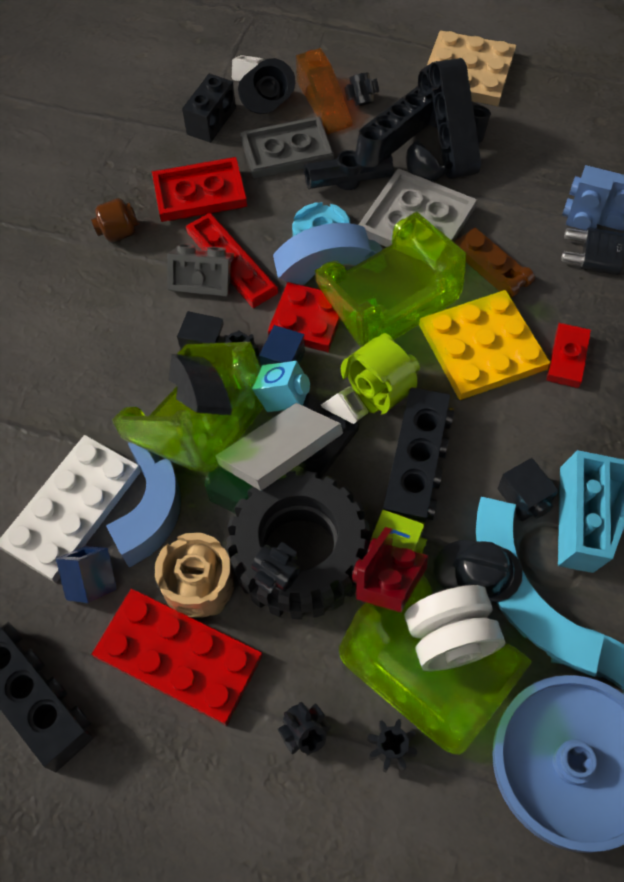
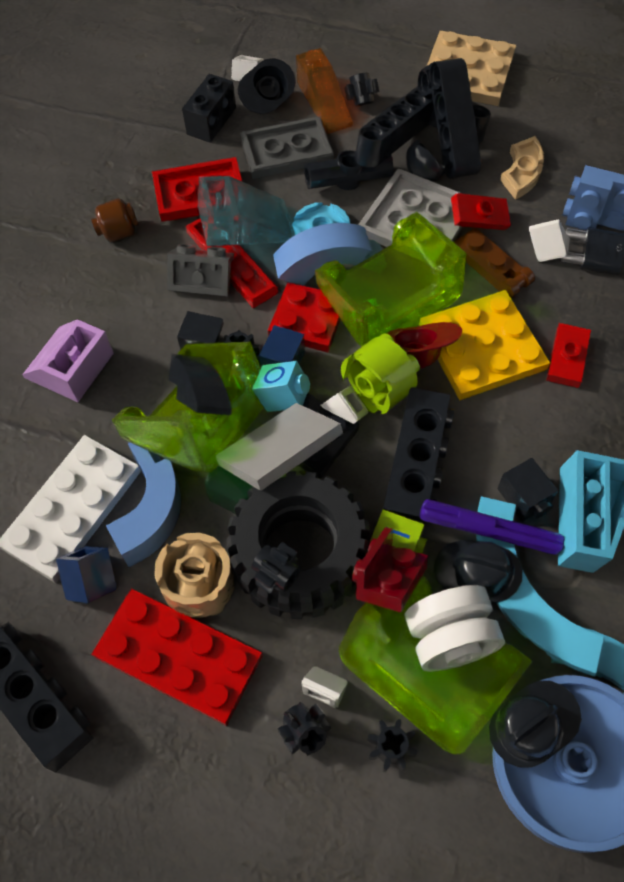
(71, 359): none -> lavender slope
(241, 213): none -> clear light blue slope
(324, 686): none -> white slope
(426, 340): none -> dark red piece
(480, 211): none -> red plate
(491, 527): none -> dark purple axle
(526, 167): none -> tan tile
(535, 724): none -> black piece
(549, 240): none -> white slope

